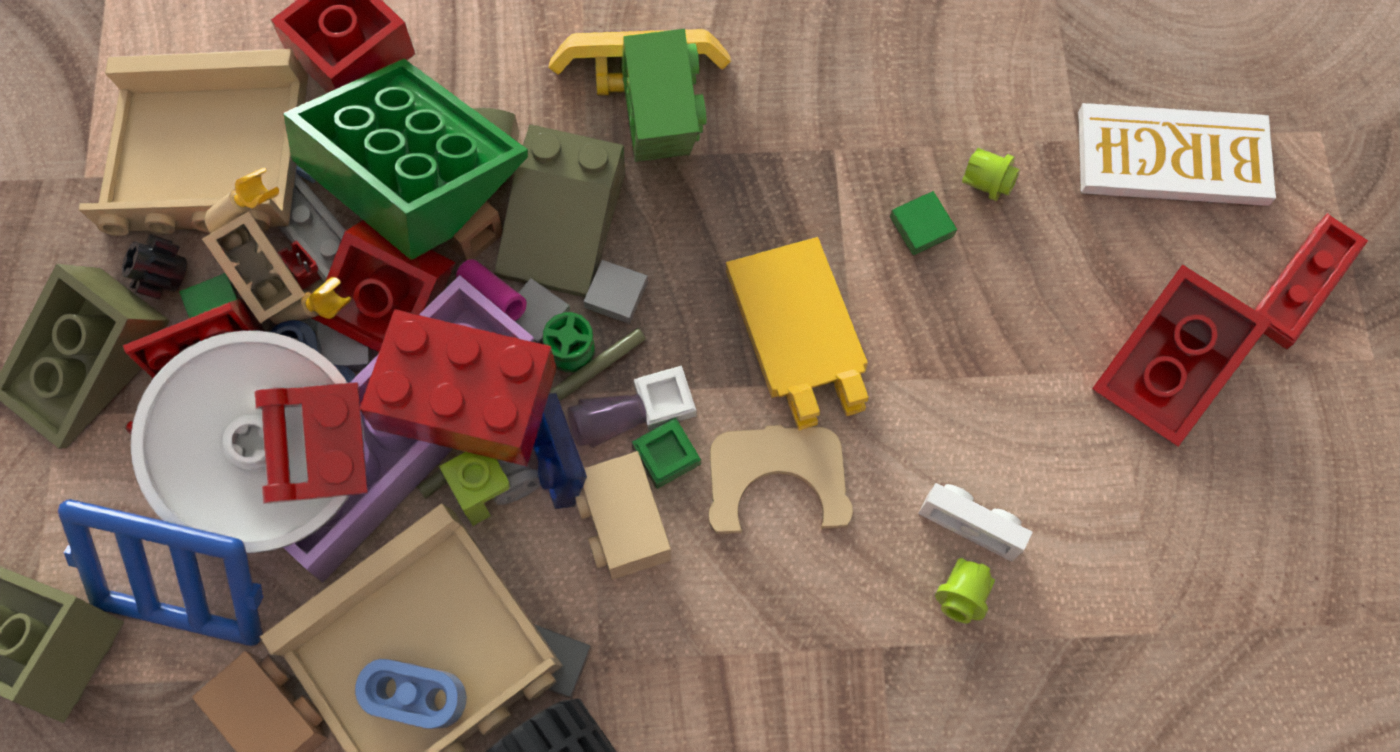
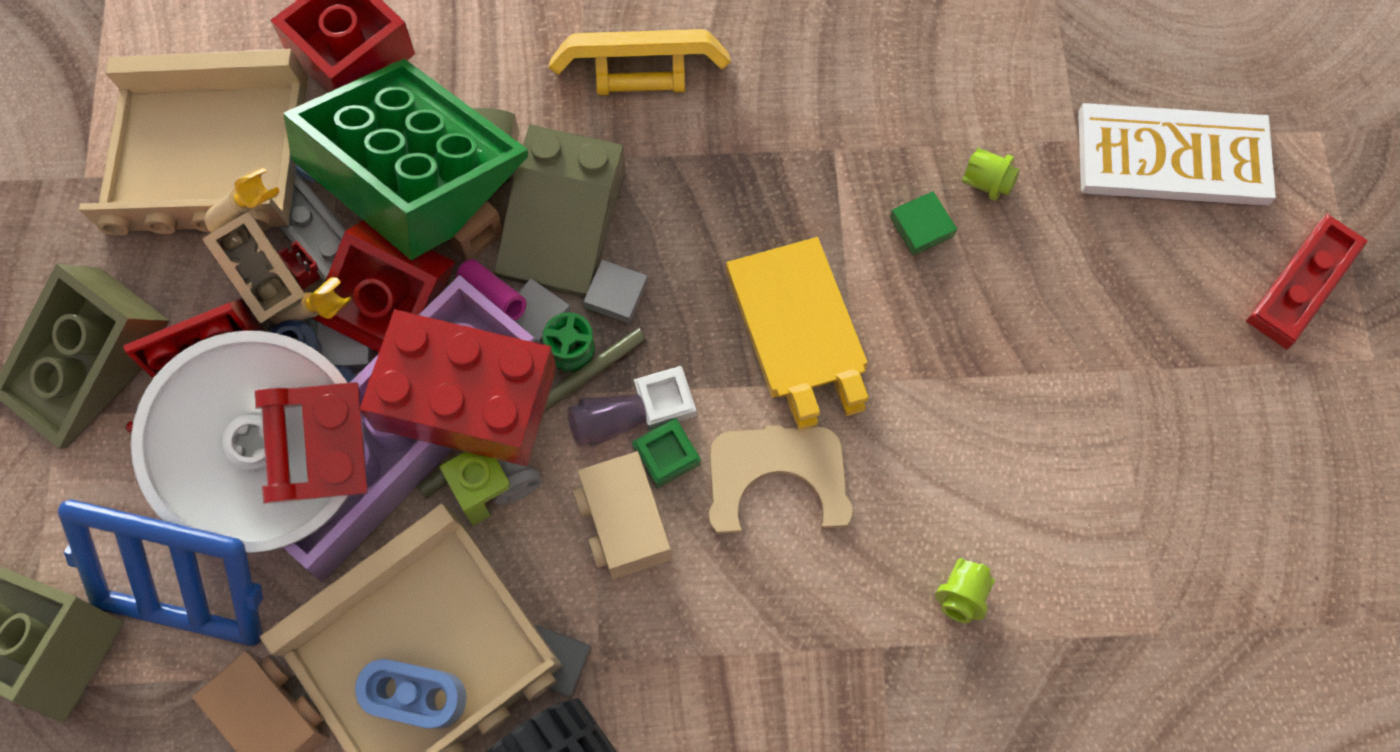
(154, 266): black gear -> none
(208, 295): green tile -> none
(558, 458): clear blue plate -> none
(660, 94): bright green brick -> none
(992, 529): white plate -> none
(1181, 355): red slope -> none

